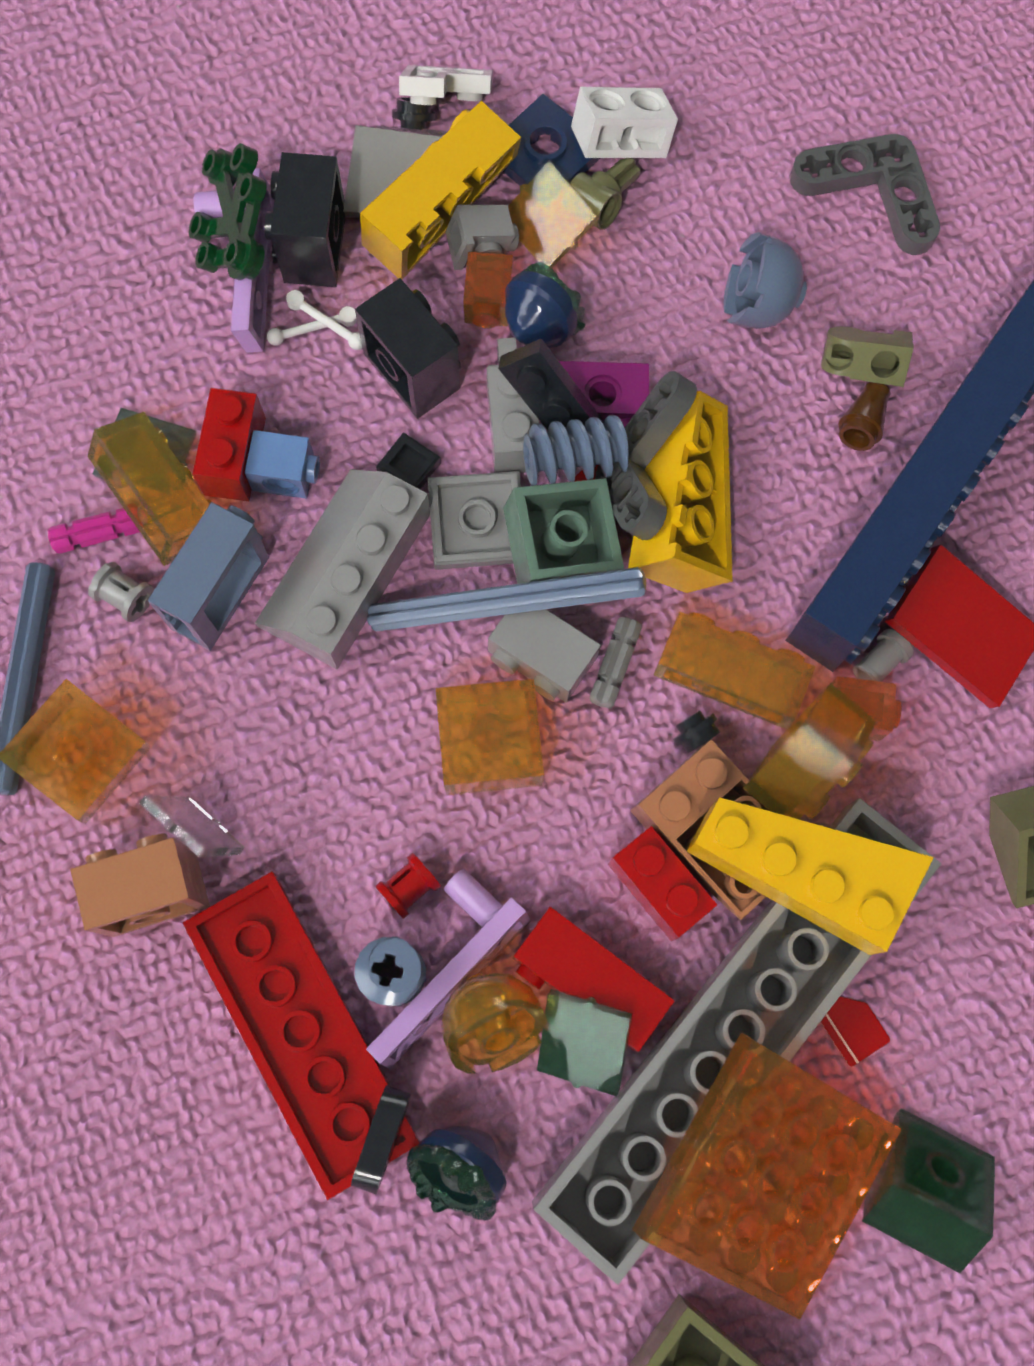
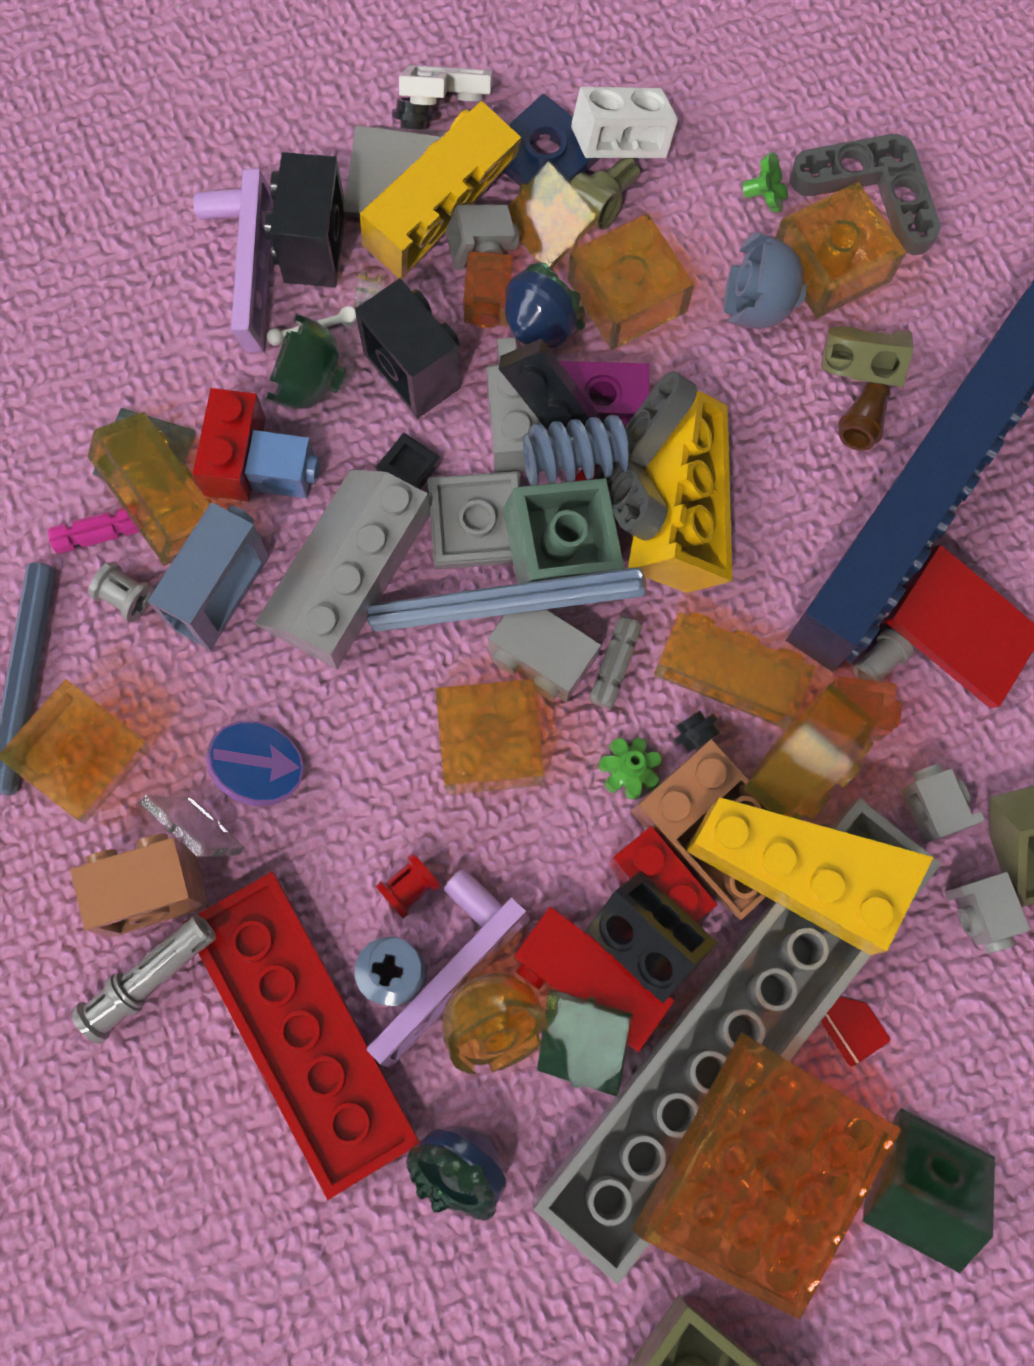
(127, 992): none -> light grey pin
(242, 254): dark green plant -> none
(254, 763): none -> blue piece
(296, 301): white hinge -> none
(306, 366): none -> clear green cylinder
(367, 287): none -> clear bush
(381, 1139): black beam -> none
(627, 774): none -> bright green plant
(630, 281): none -> clear yellow brick
(651, 936): none -> black brick
(768, 183): none -> bright green plant
(842, 248): none -> clear yellow brick
(939, 803): none -> light grey brick
(990, 912): none -> light grey brick

